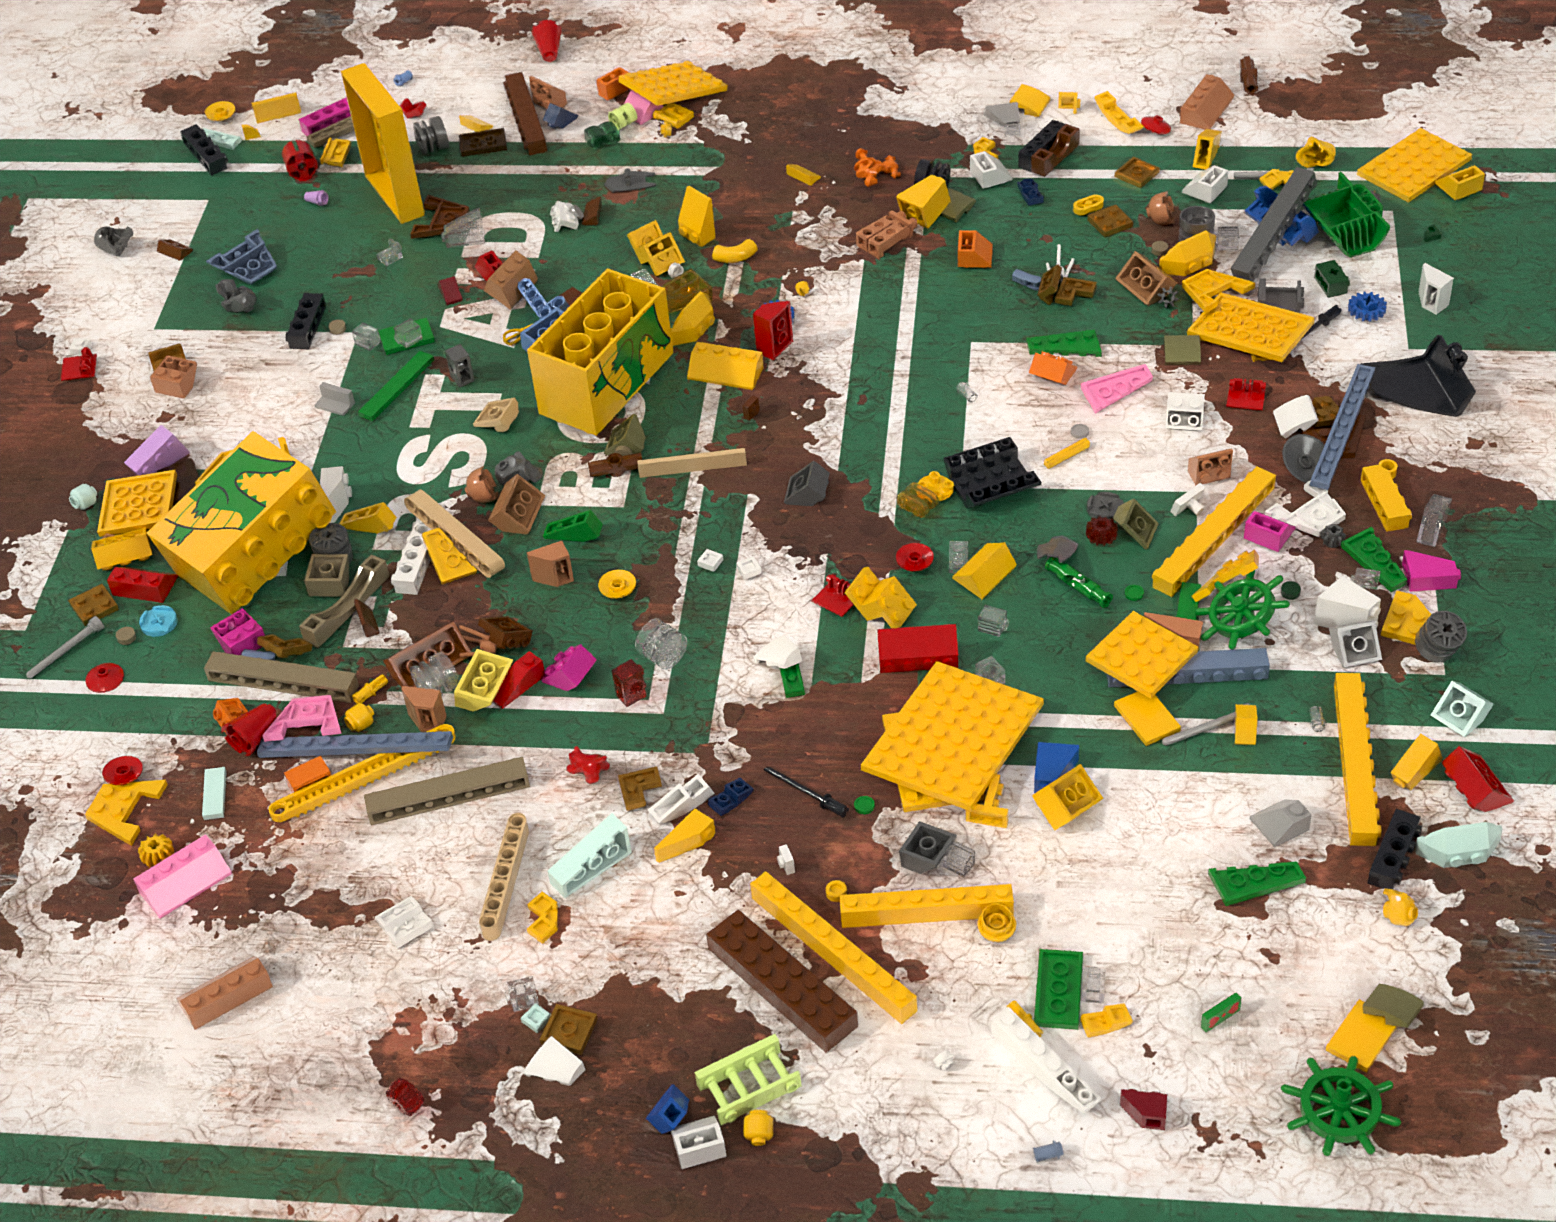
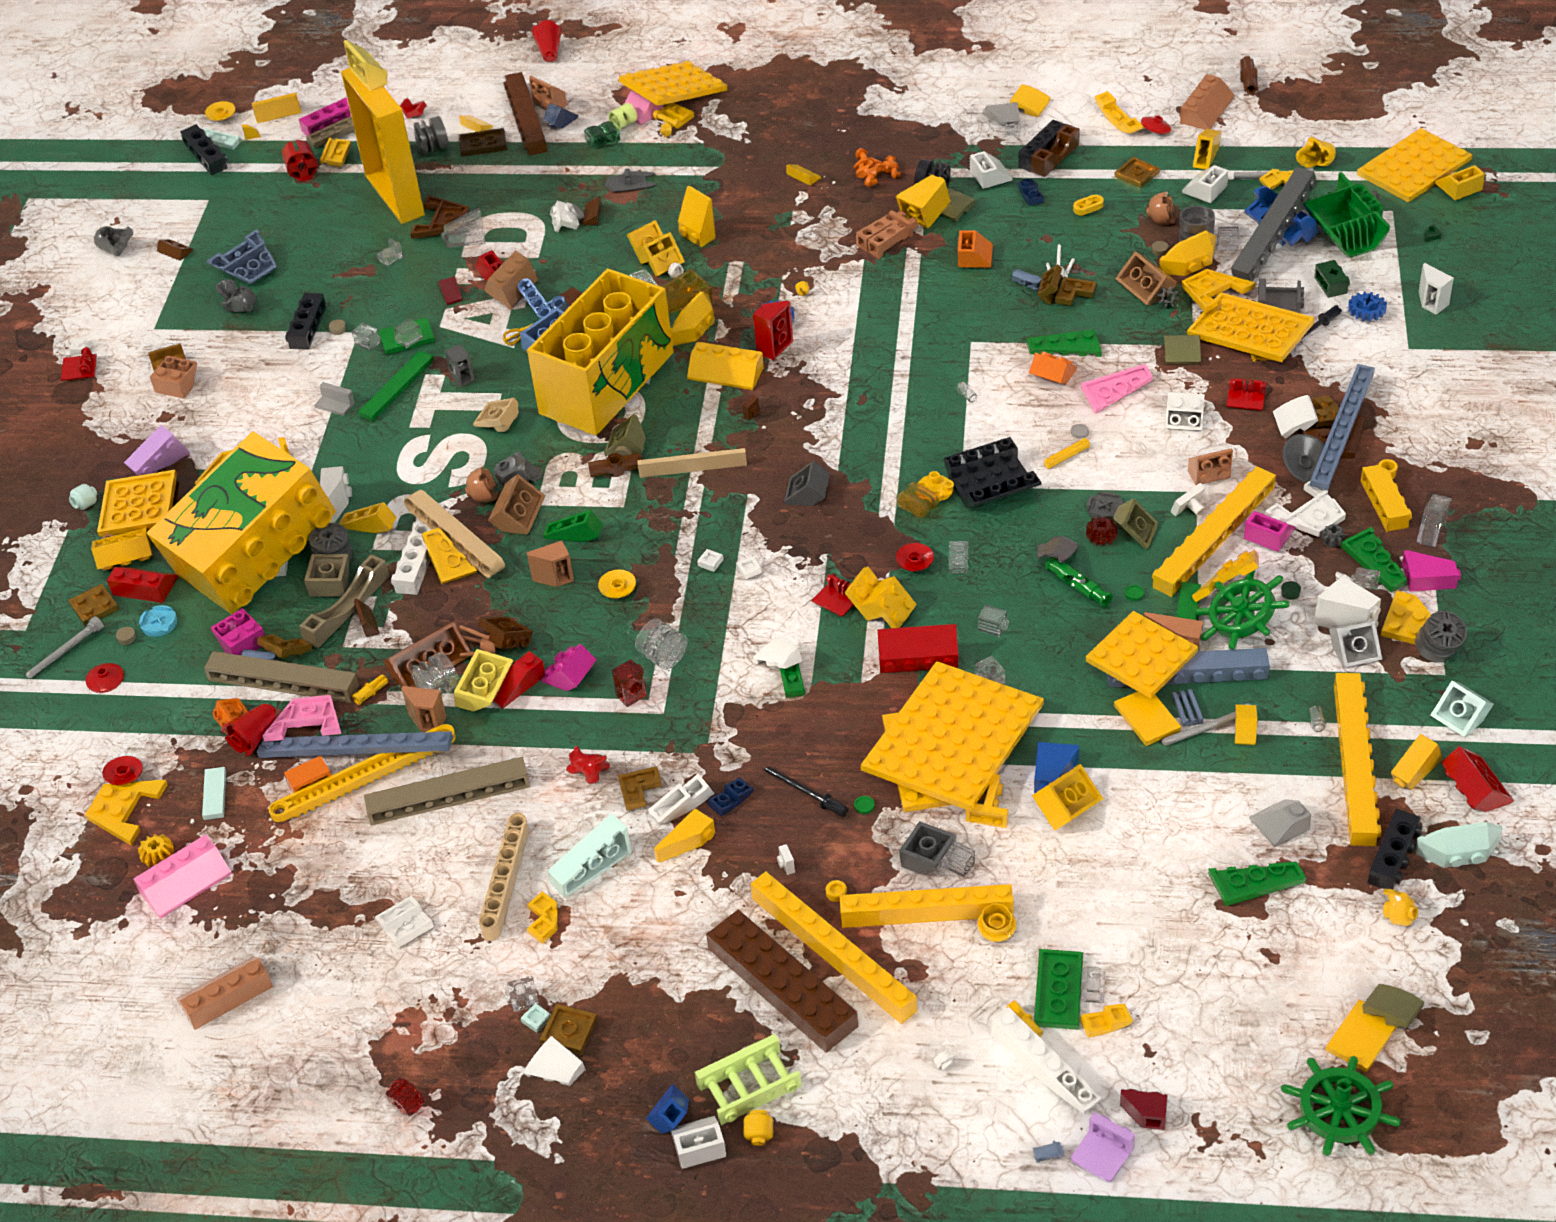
(317, 197): lavender cone -> none
(359, 717): yellow head -> none
(365, 66): none -> light yellow slope
(400, 79): medium blue pin -> none
(608, 85): orange brick -> none
(736, 253): yellow cylinder -> none
(986, 145): yellow tile -> none
(986, 569): yellow slope -> none
(1069, 100): yellow bracket -> none
(1104, 1148): none -> lavender bracket
(1110, 220): pearl gold plate -> none
(1176, 698): none -> sand blue tile
(1221, 1012): green tile -> none
(1427, 381): black panel -> none

